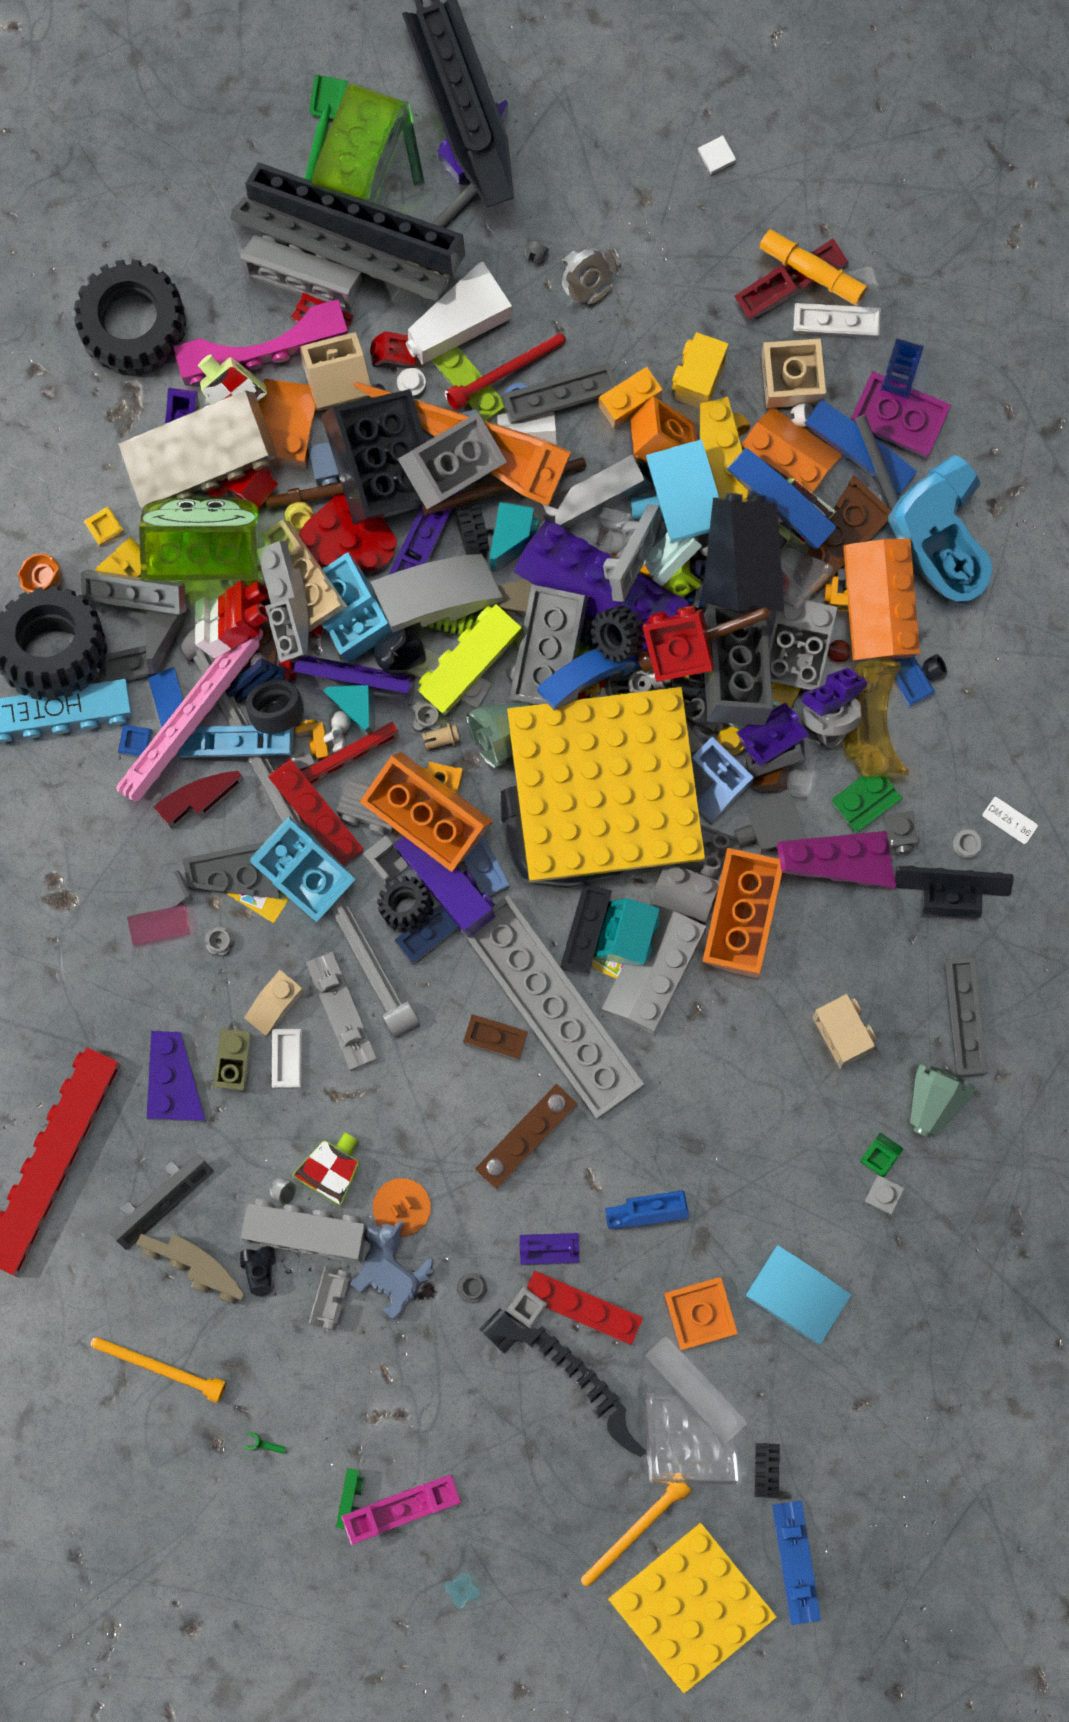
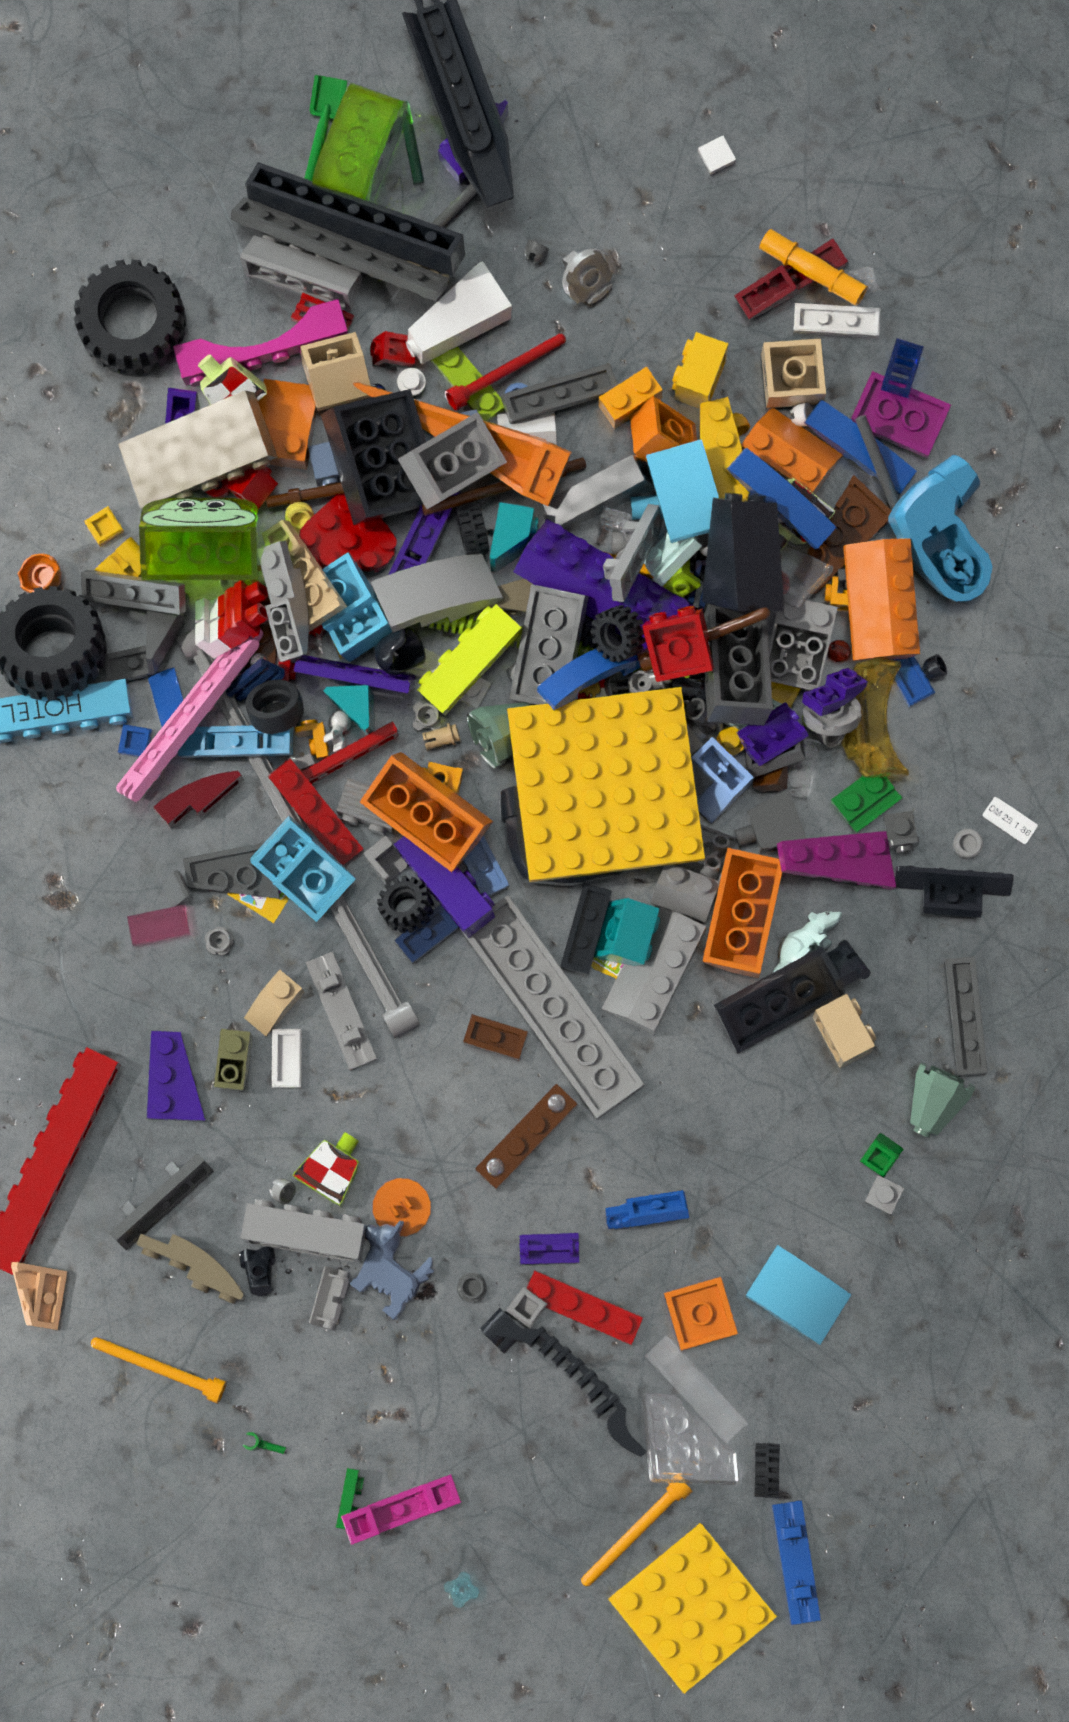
(40, 1294): none -> light nougat wing
(789, 994): none -> black hinge
(808, 938): none -> light aqua animal

